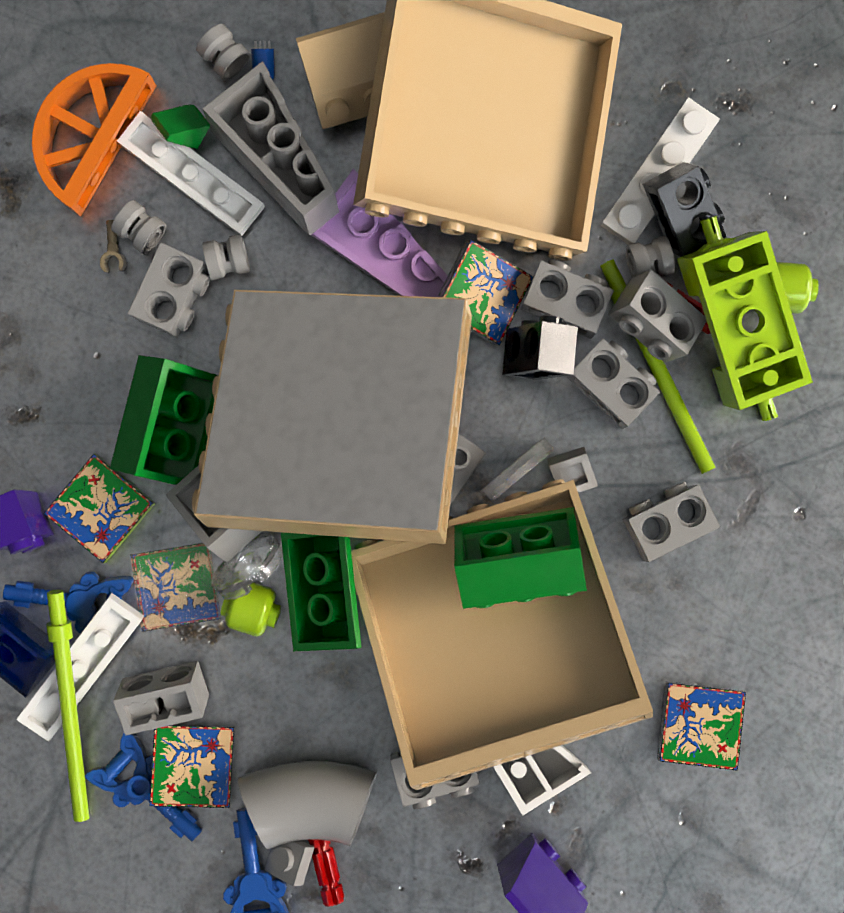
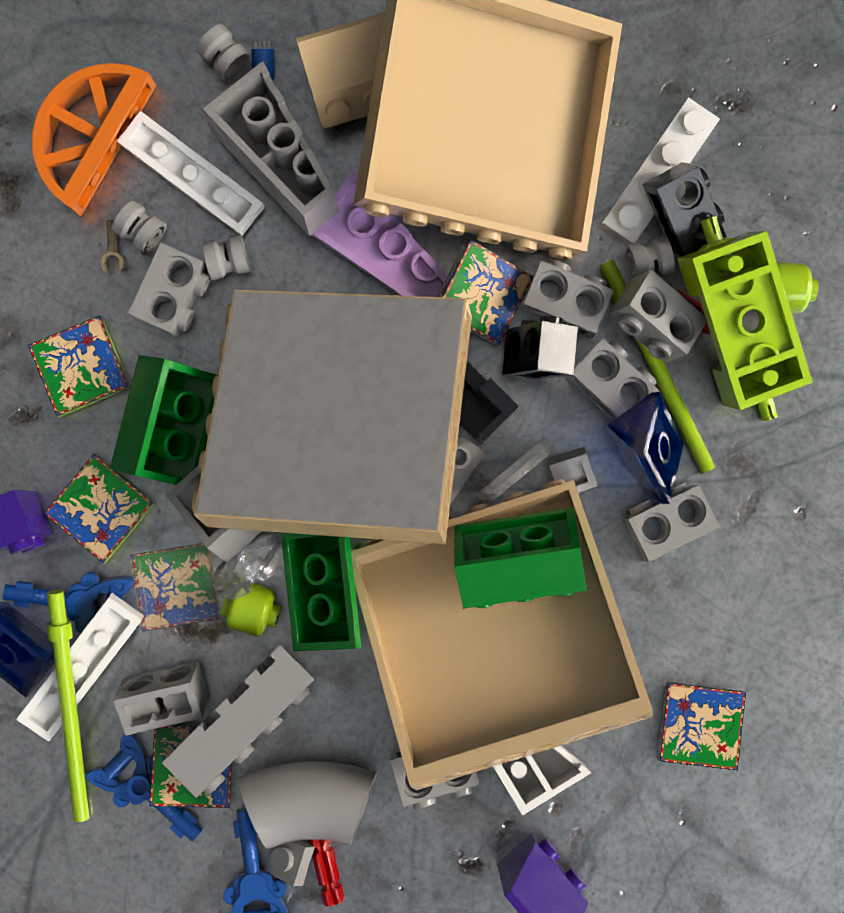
(79, 366): none -> tile
(182, 125): green slope -> none
(238, 721): none -> light grey wedge
(483, 405): none -> black panel
(649, 445): none -> clear blue slope

